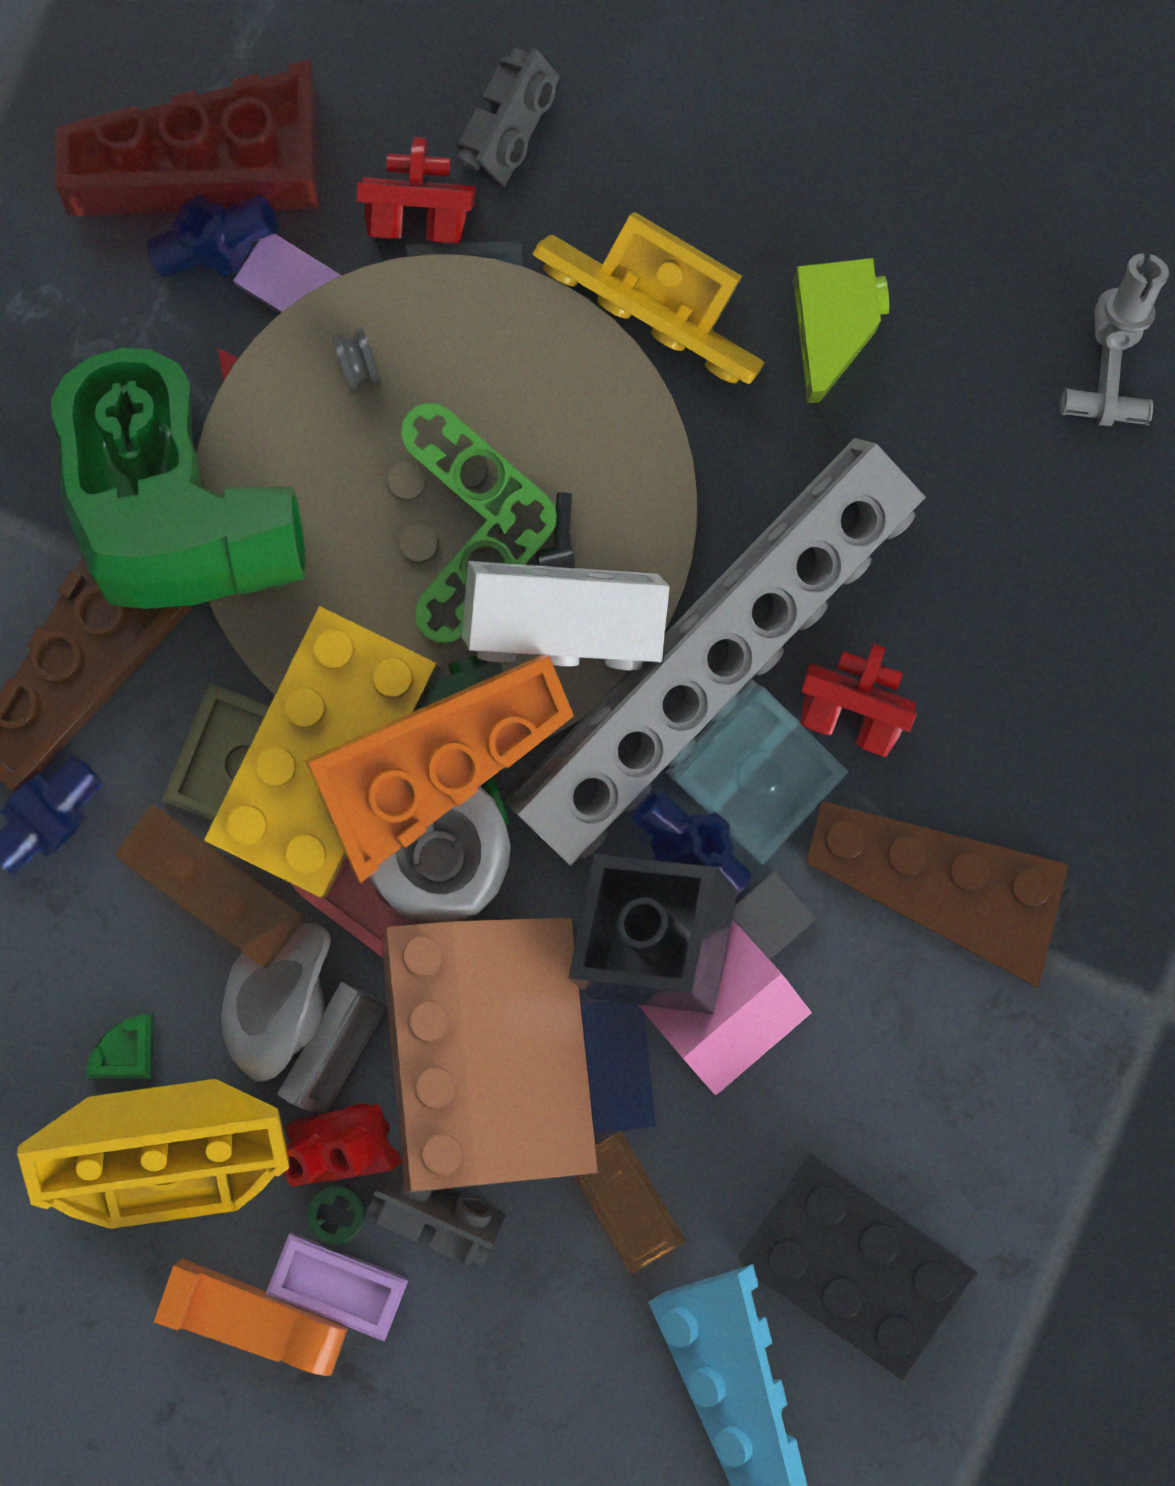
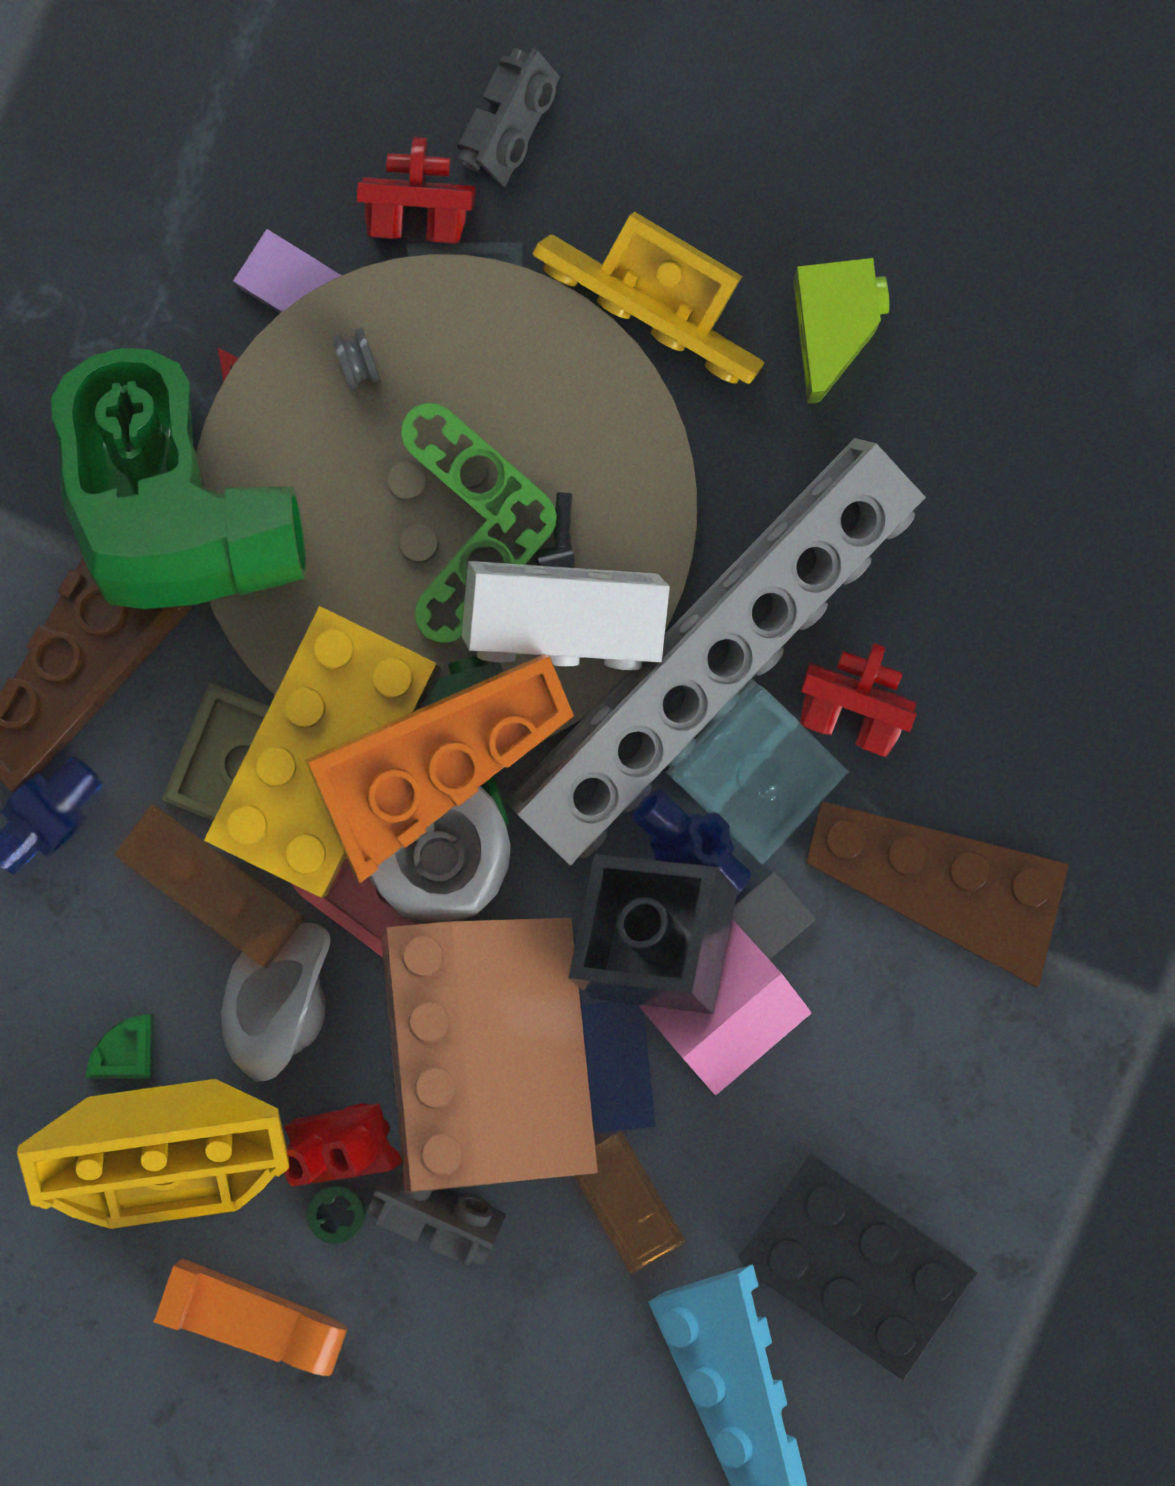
(208, 144): clear red wedge -> none
(212, 235): clear blue axle -> none
(333, 1050): light grey tile -> none
(337, 1286): lavender tile -> none
(1120, 324): light grey pin -> none

